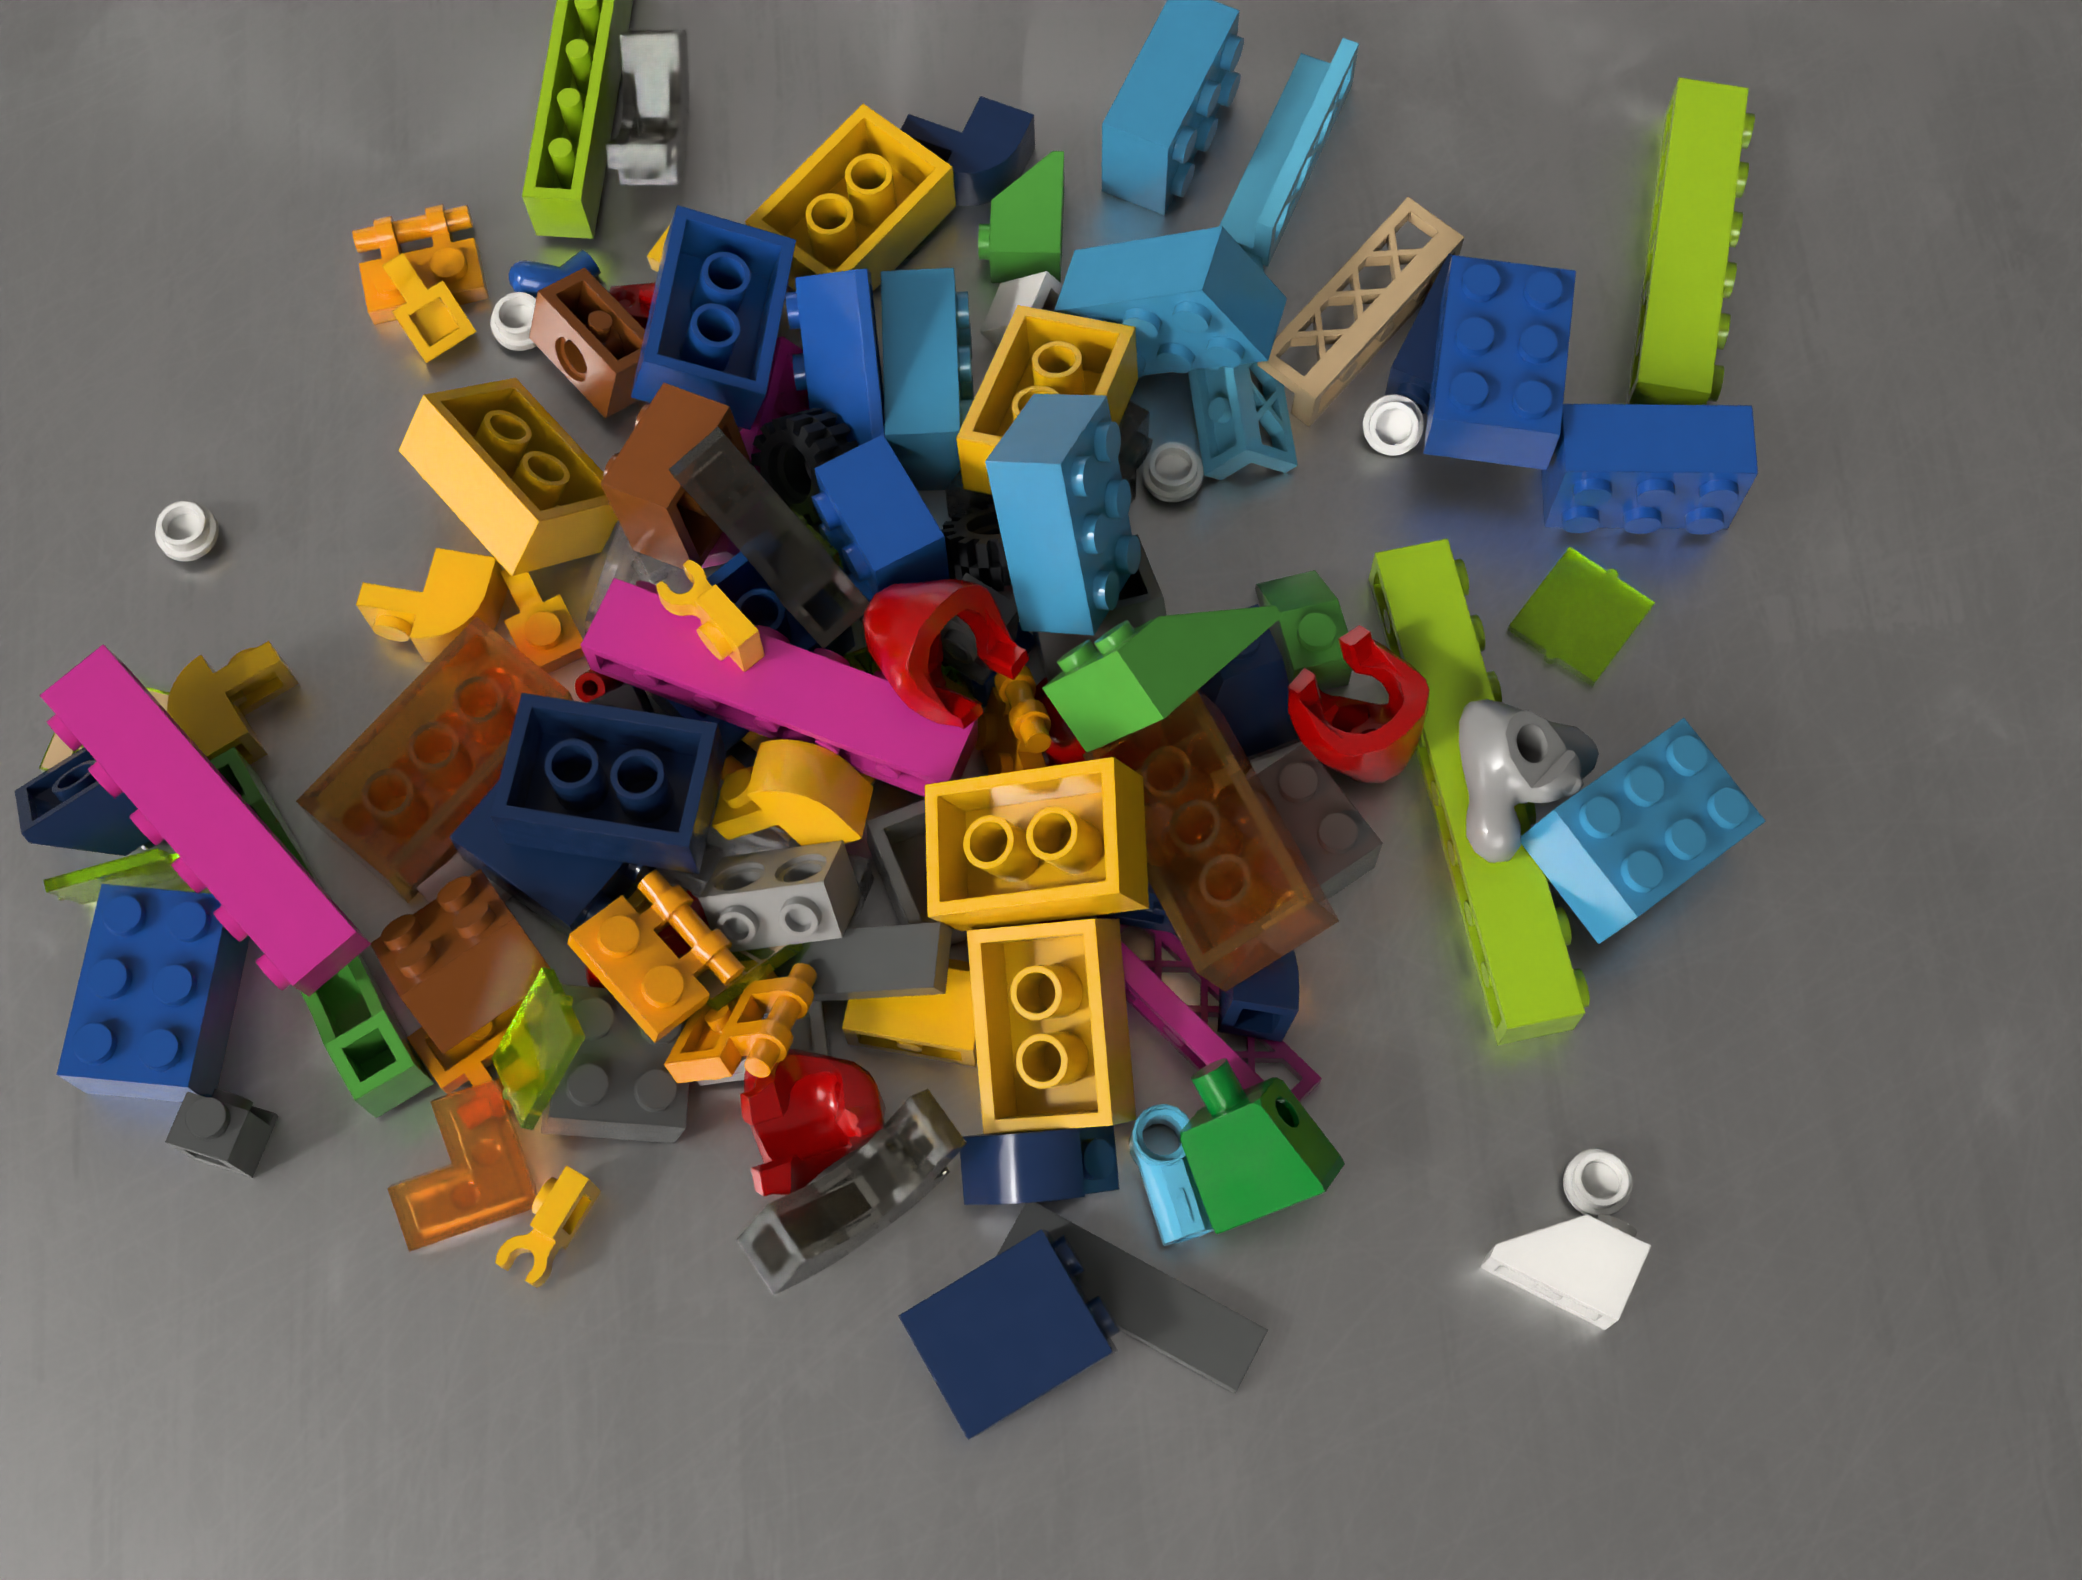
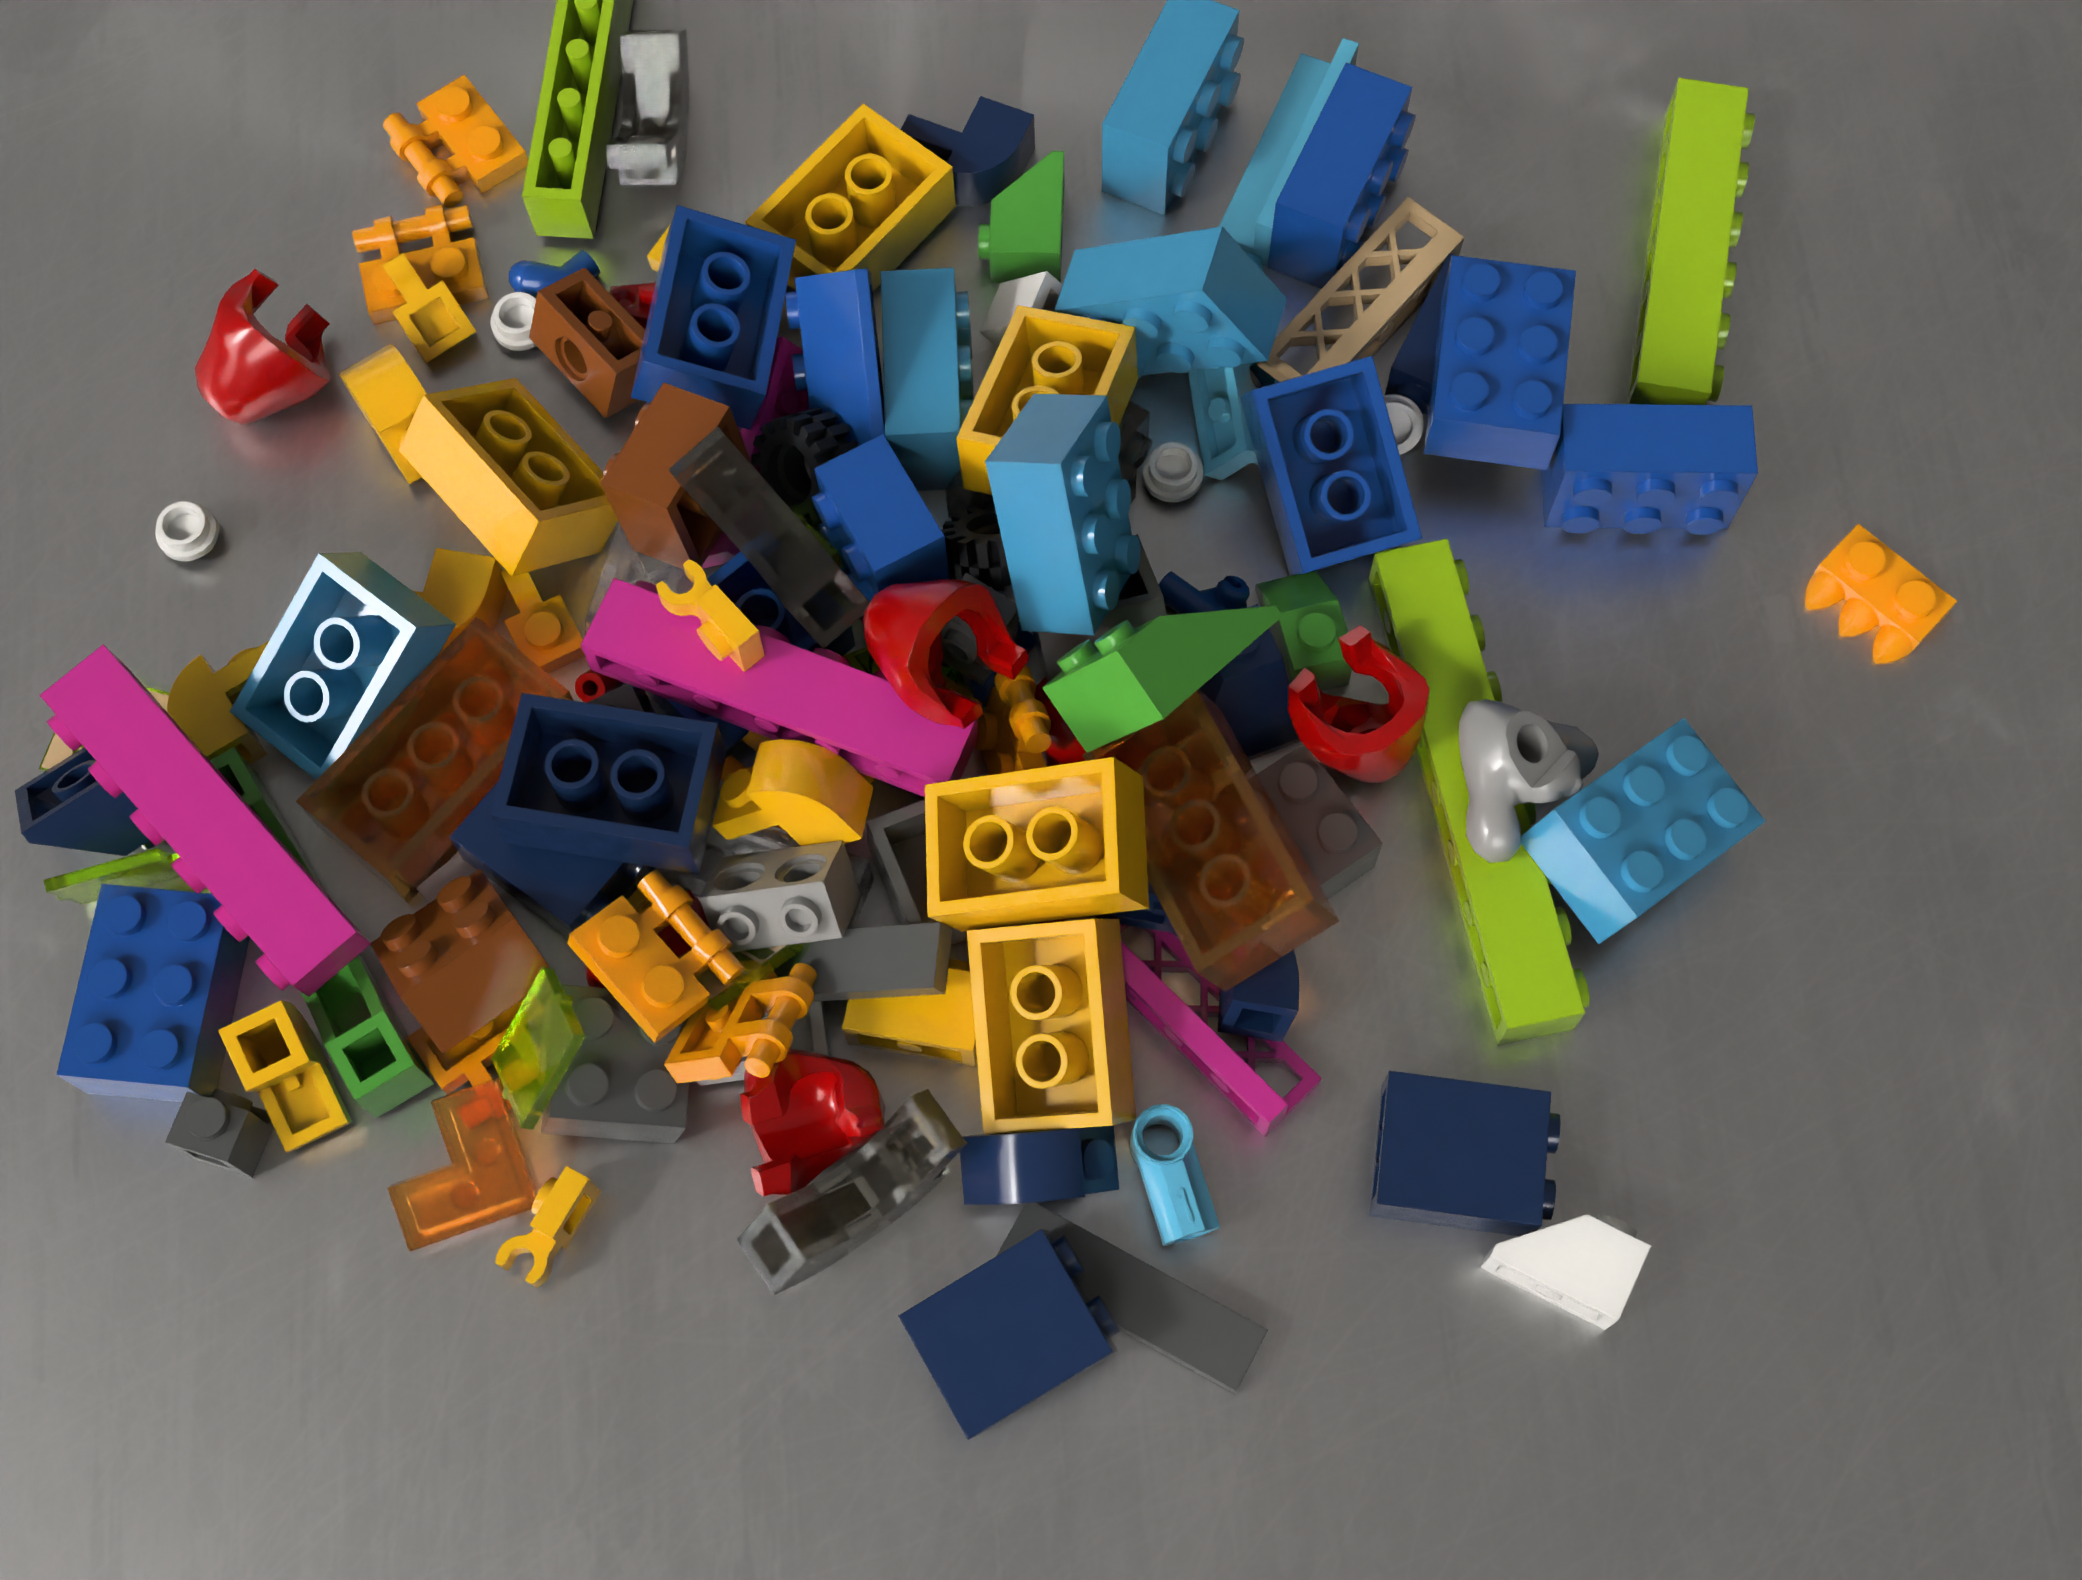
(247, 369): none -> red piece
(288, 1069): none -> yellow brick
(338, 659): none -> dark azure brick
(388, 399): none -> yellow brick
(471, 133): none -> light orange plate
(1185, 598): none -> blue arm
(1253, 1148): green torso -> none
(1330, 466): none -> blue brick
(1341, 176): none -> blue brick
(1464, 1154): none -> dark blue brick
(1581, 616): clear neon green piece -> none
(1597, 1182): white plate -> none
(1878, 591): none -> light orange plate

